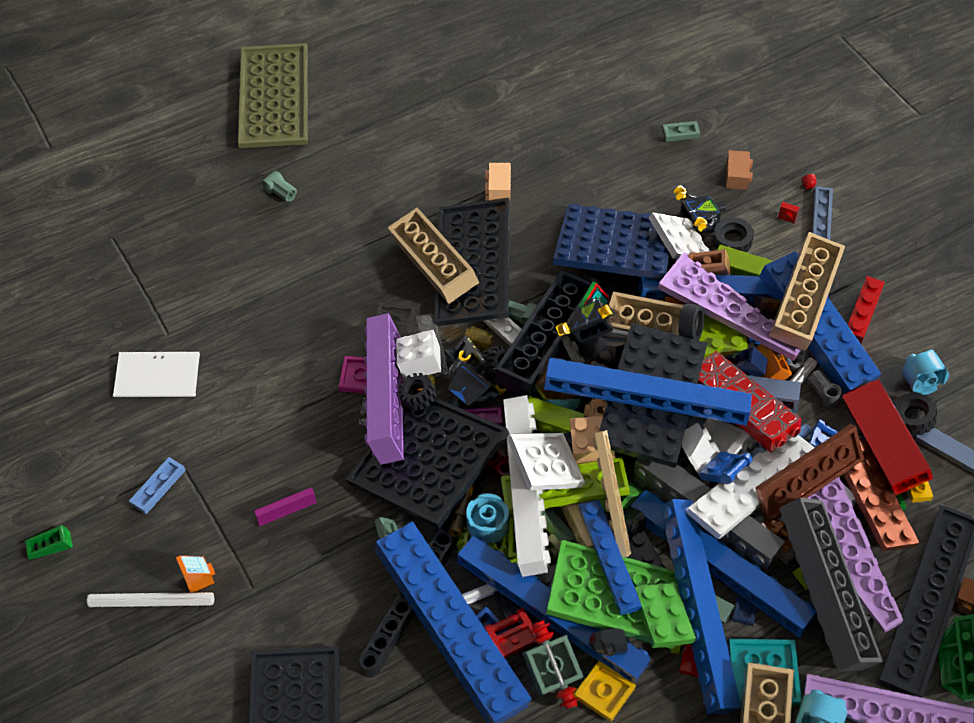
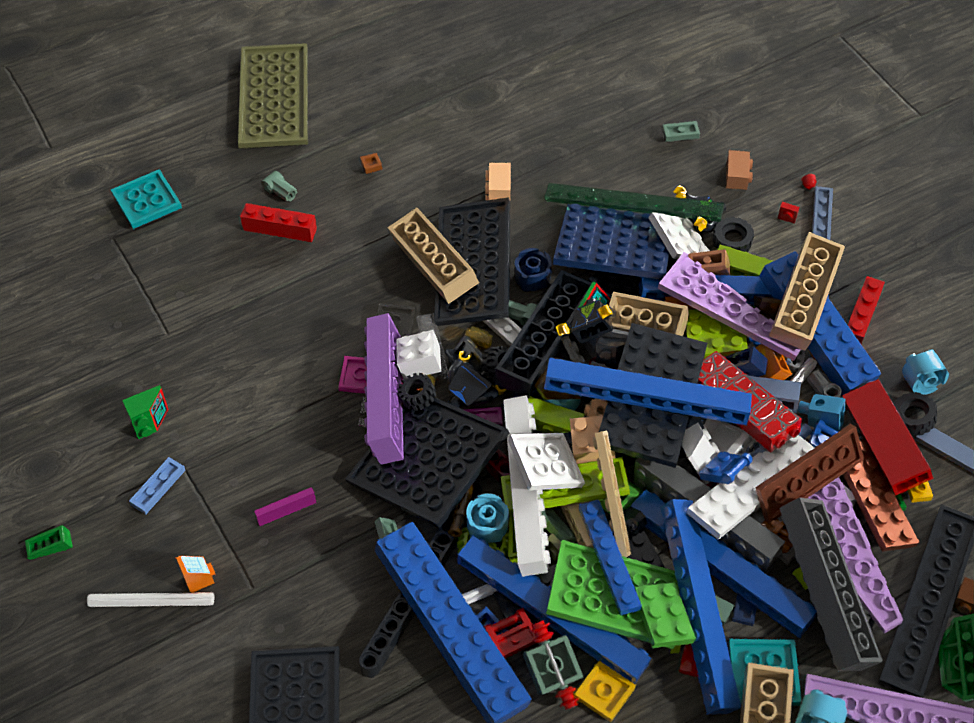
(144, 376): white container -> none
(146, 199): none -> teal plate
(146, 411): none -> green slope
(278, 222): none -> red brick
(371, 163): none -> dark orange plate
(532, 269): none -> dark blue brick
(609, 642): black rock -> none
(634, 202): none -> clear green plate
(691, 321): black tyre -> none
(826, 408): none -> dark azure torso

